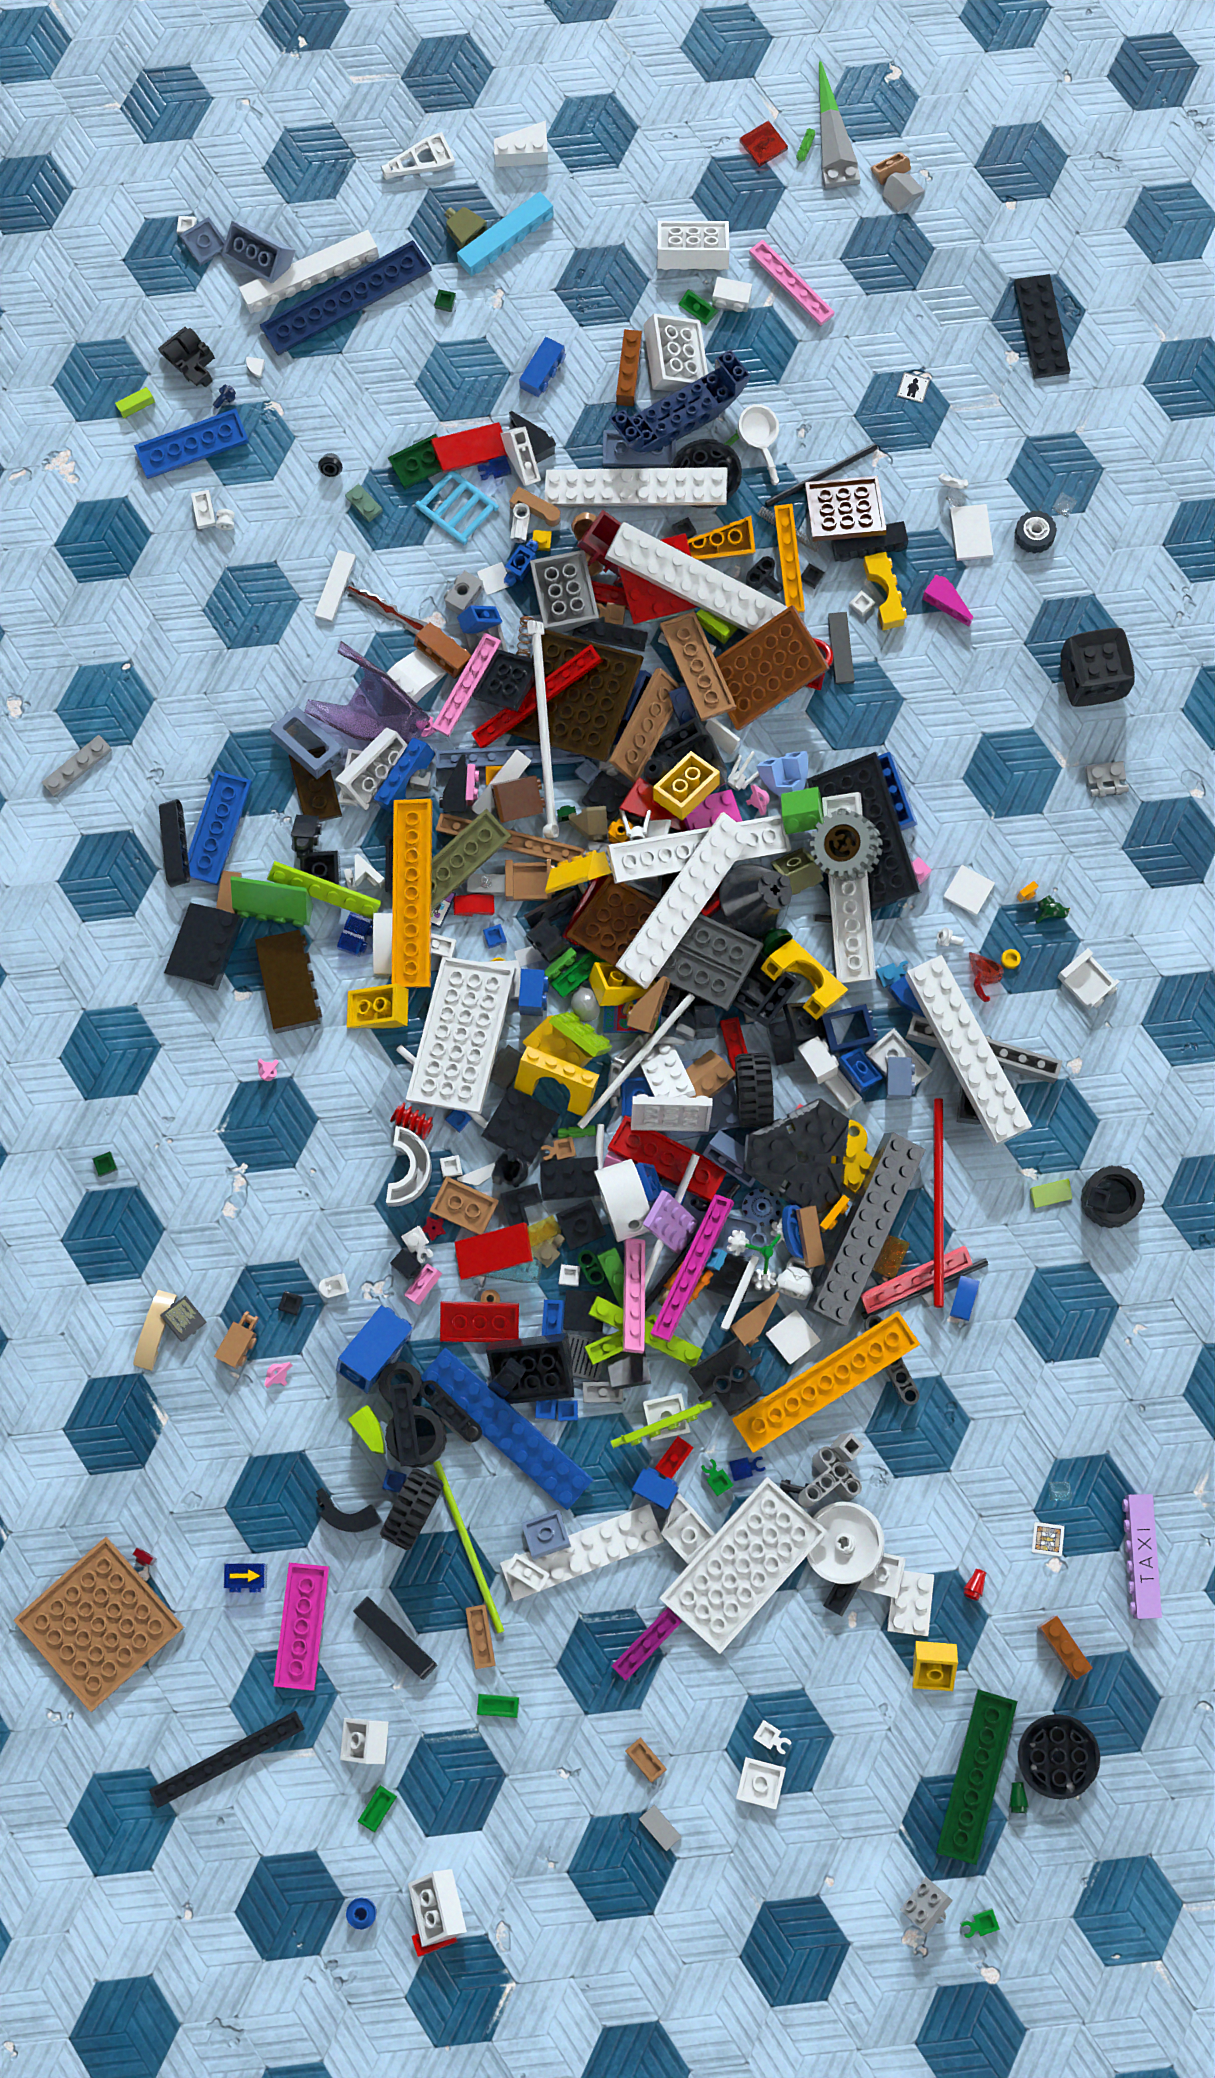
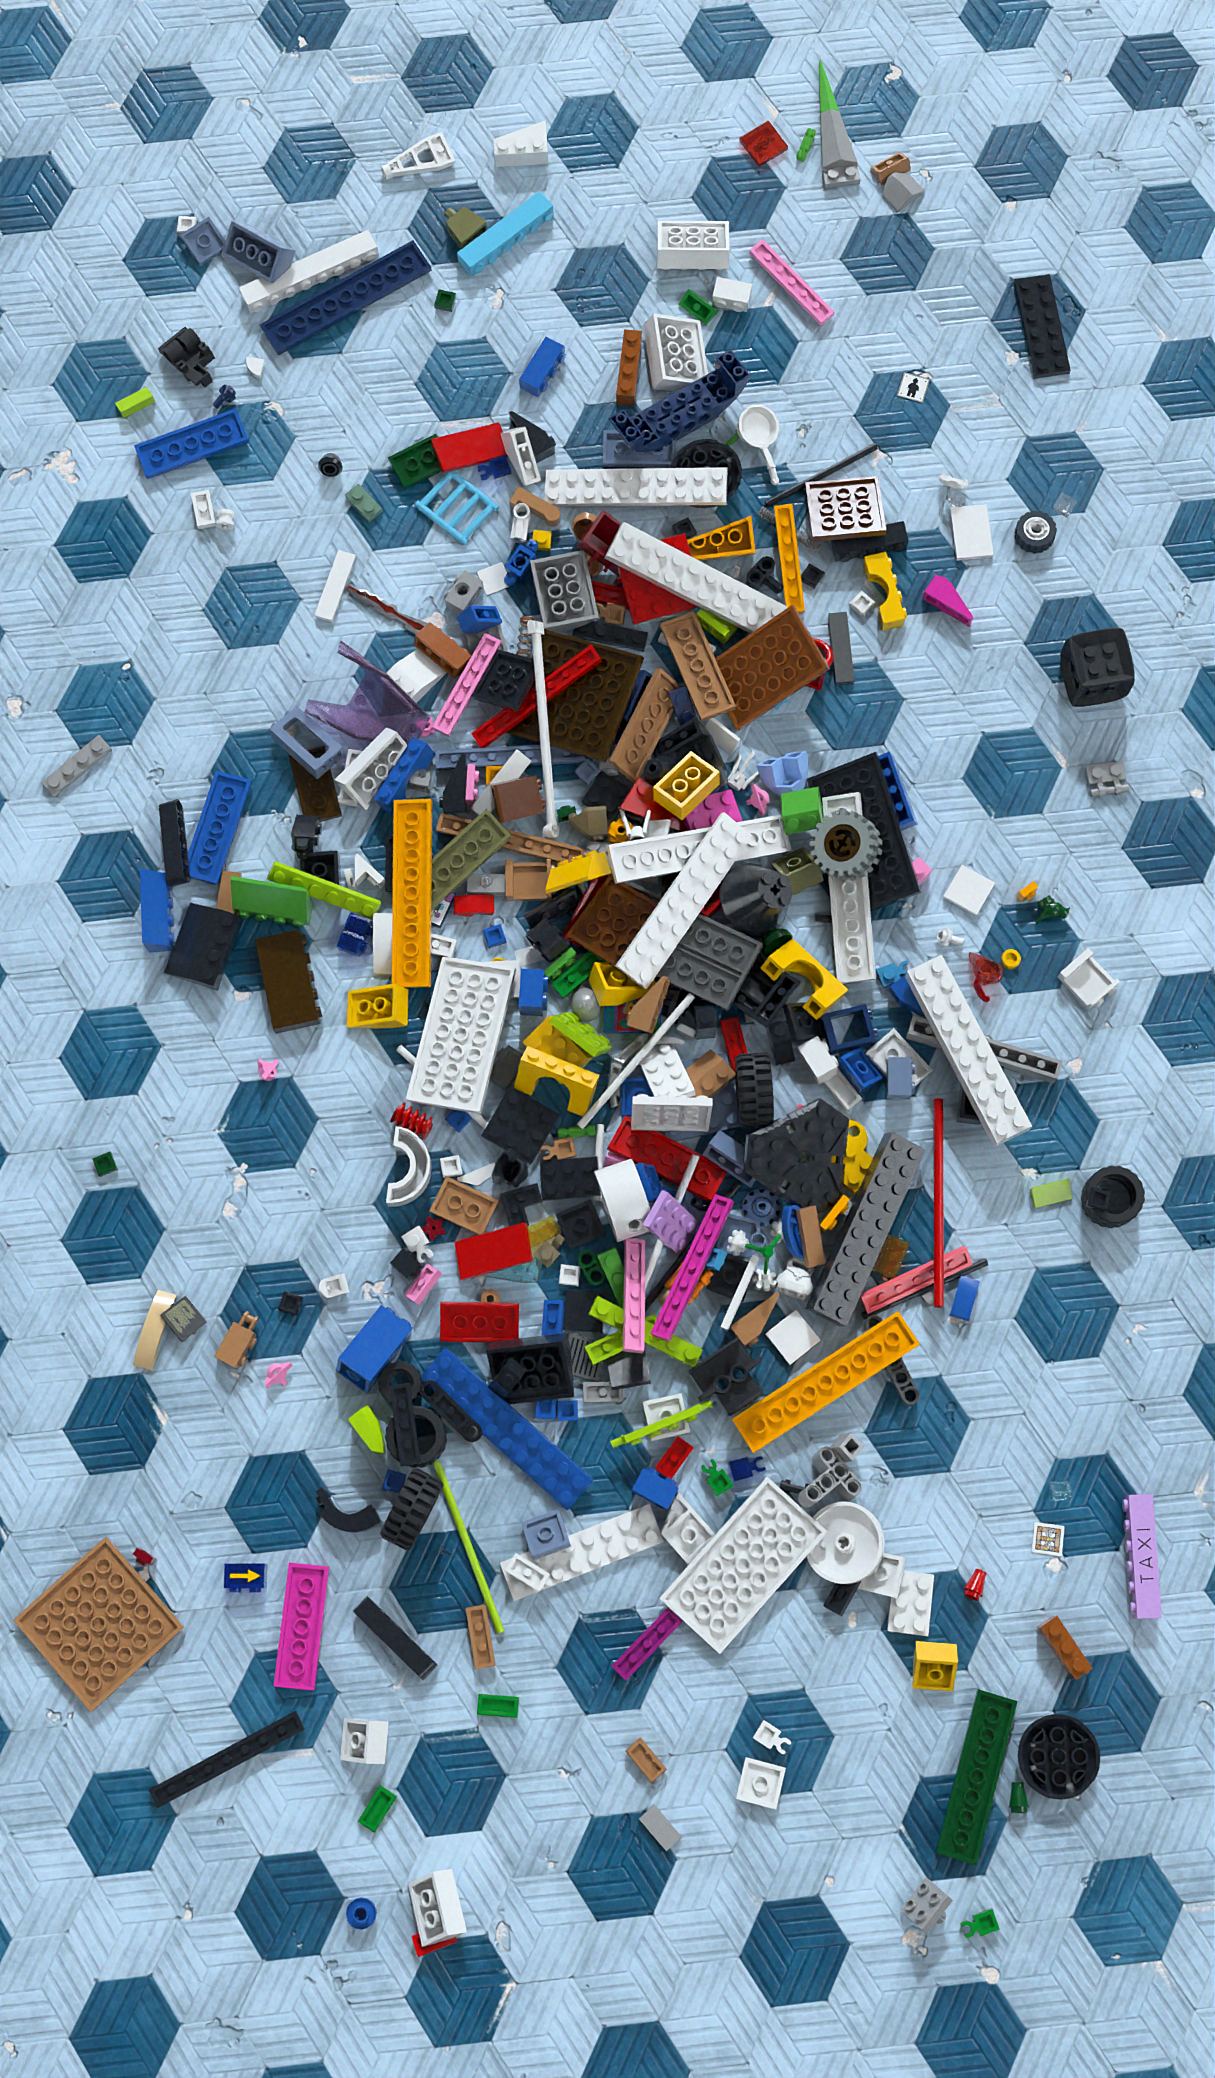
(156, 911): none -> blue slope

